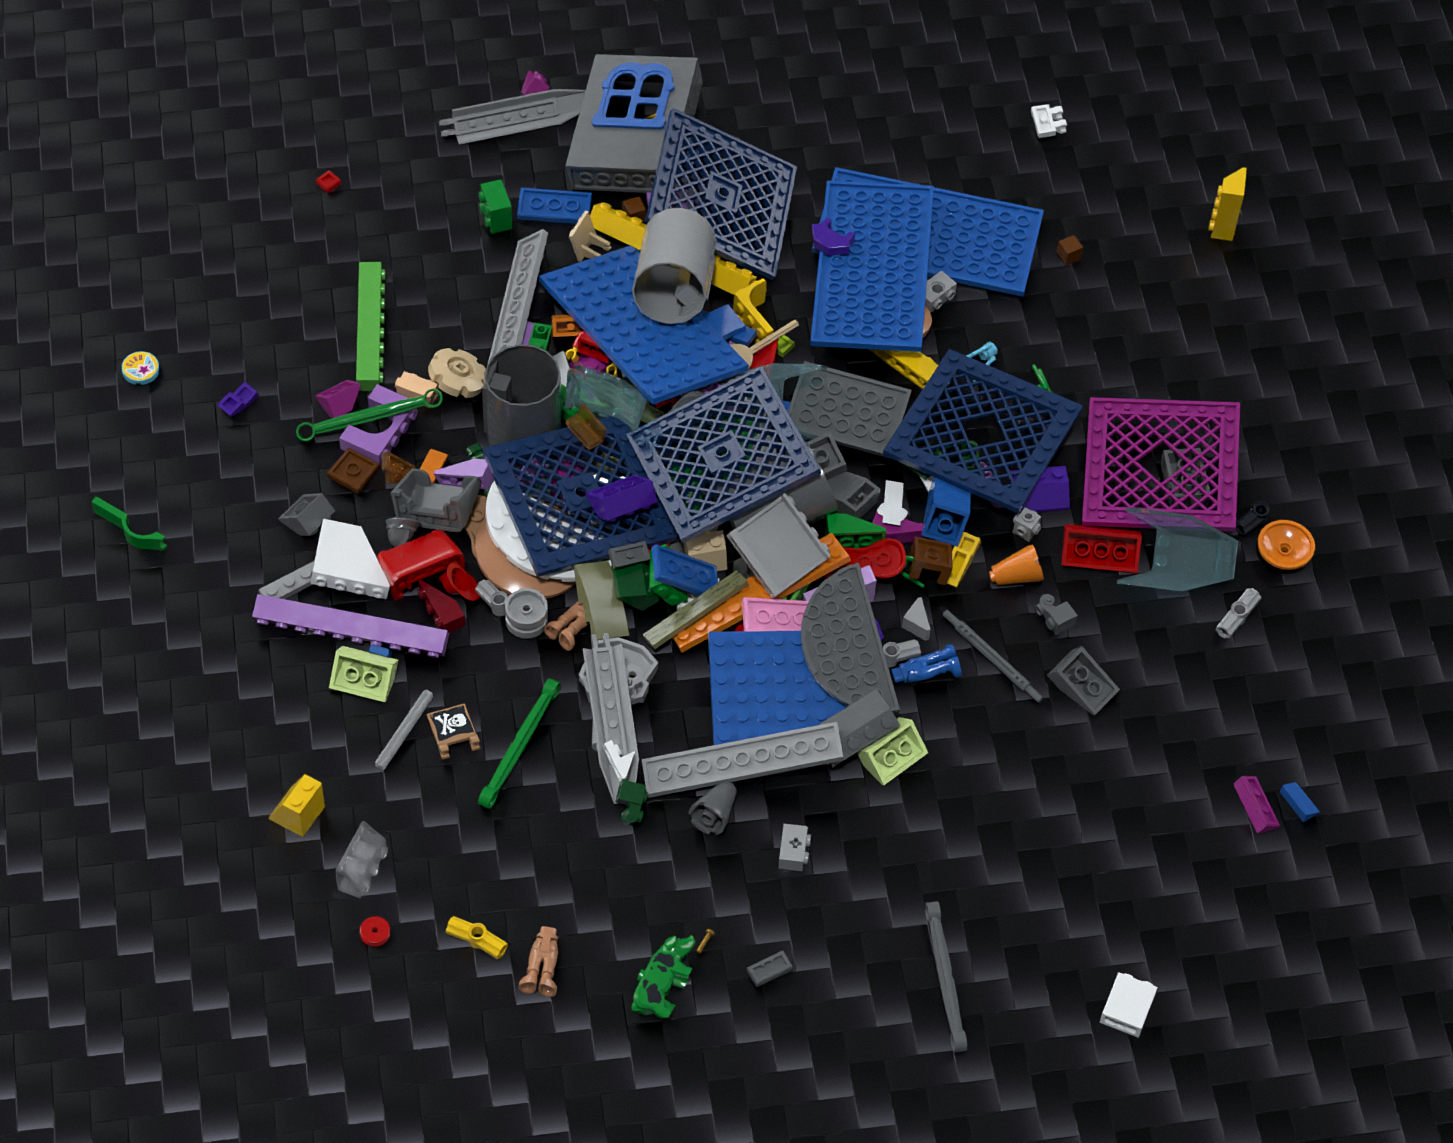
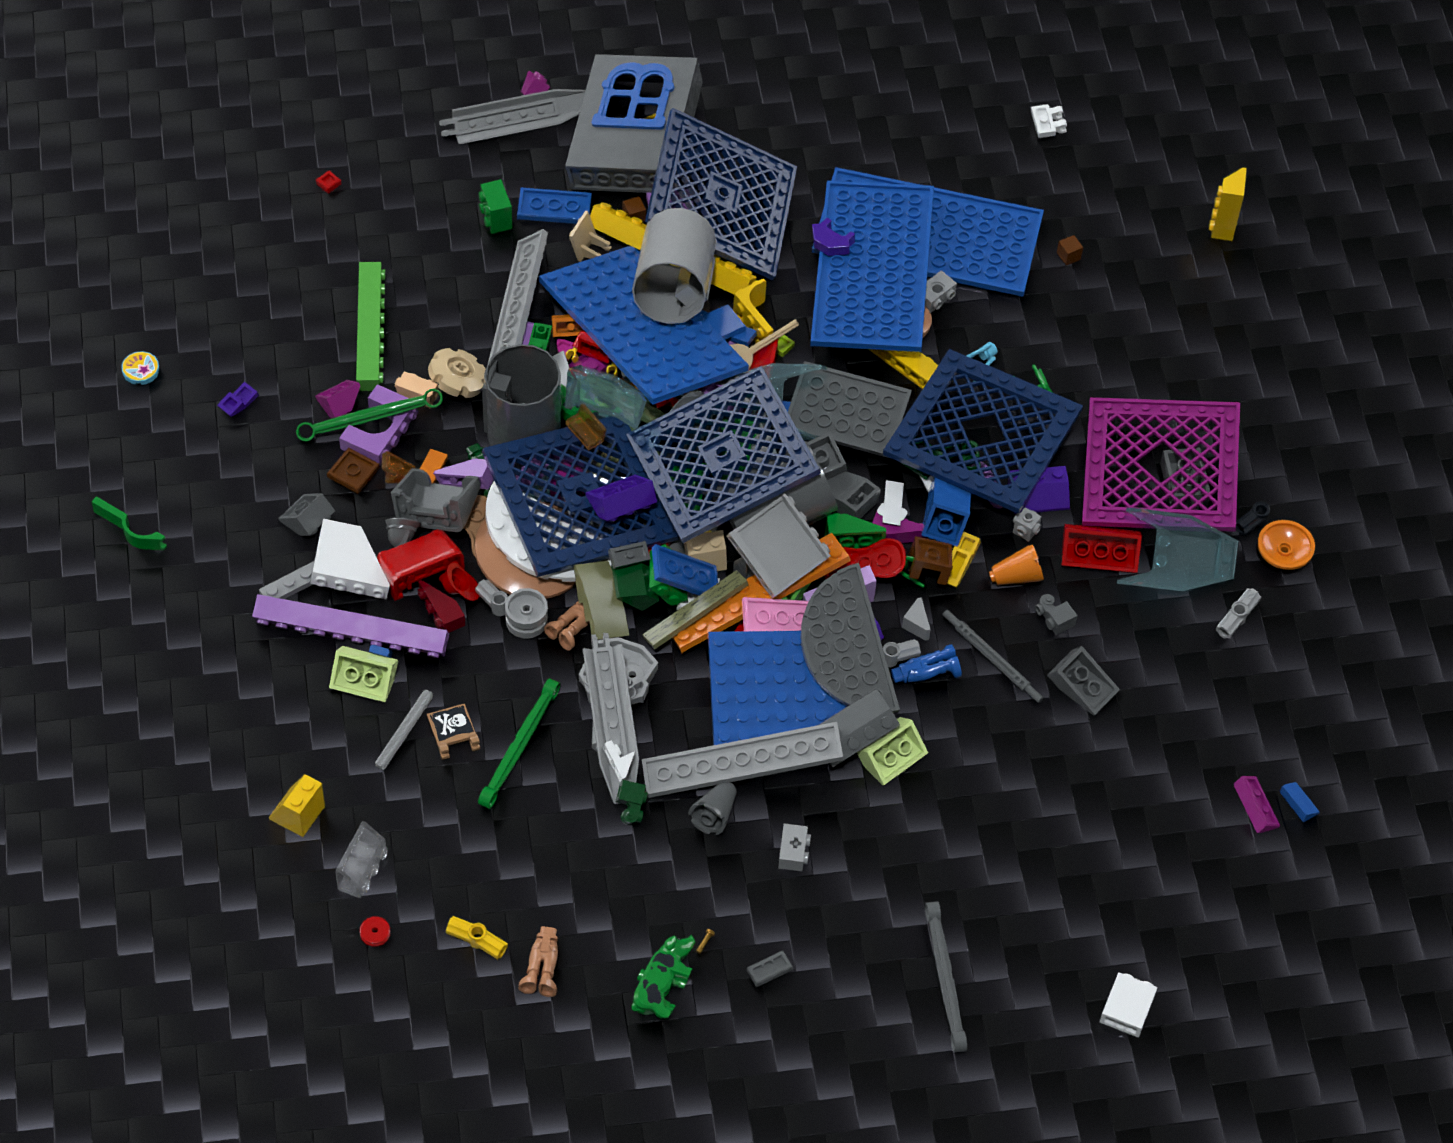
(564, 345): none -> dark pink tile

